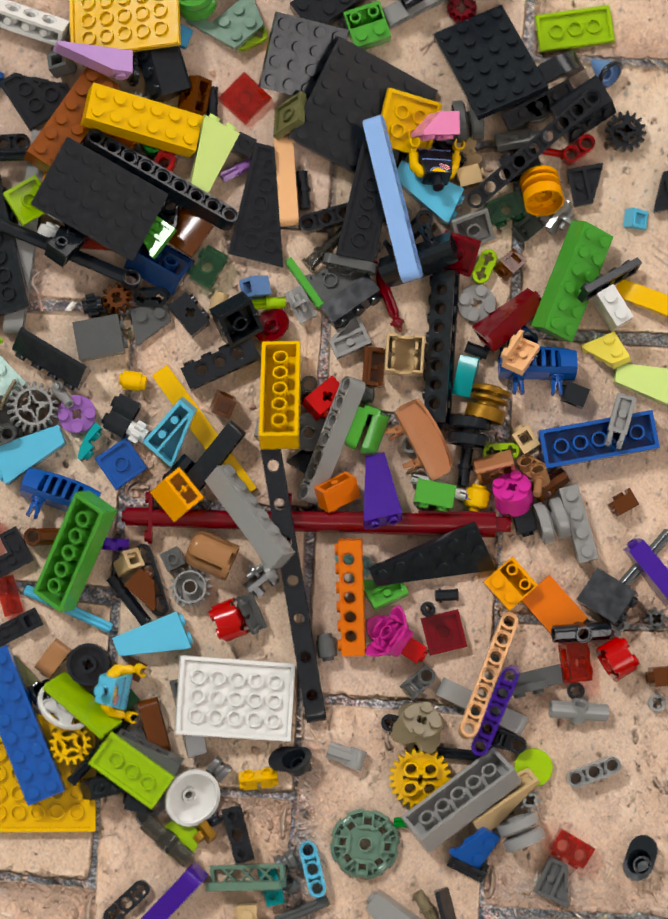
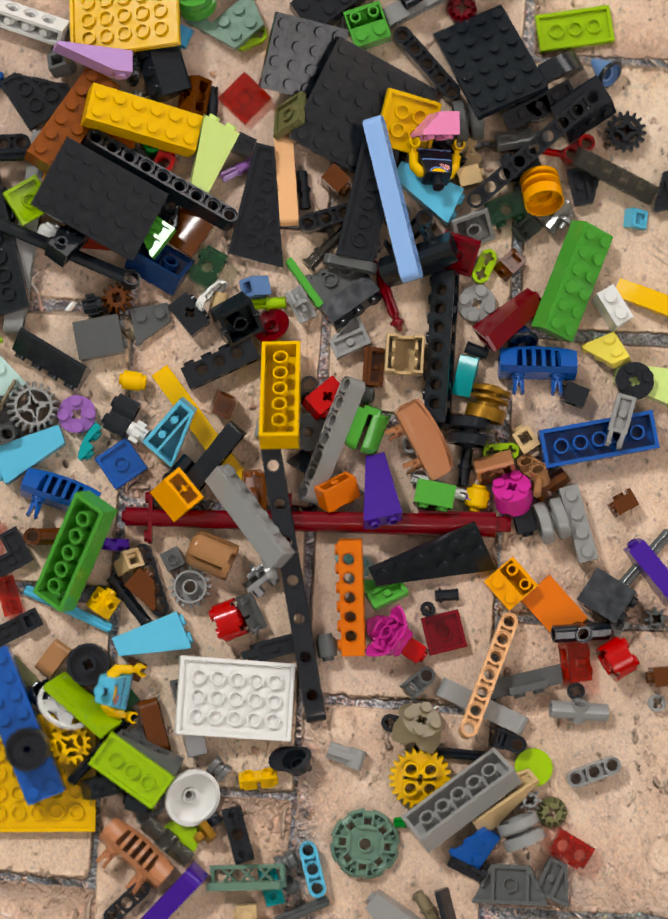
(39, 746): none -> black wheel
(62, 394): light grey arm -> none
(103, 602): none -> yellow brick
(136, 852): none -> nougat piece
(151, 293): black beam -> none
(218, 286): none -> white piece
(256, 485): none -> dark orange hinge
(270, 648): none -> black hinge
(336, 181): none -> reddish brown brick
(424, 55): none -> black beam
(491, 718): dark purple beam -> none
(510, 886): none -> dark grey wing
(519, 353): light nougat bracket -> none
(554, 803): none -> olive gear
(614, 175): none -> clear smoke beam
(614, 277): black plate -> none
(631, 370): none -> black plate
(640, 858): black piece -> none

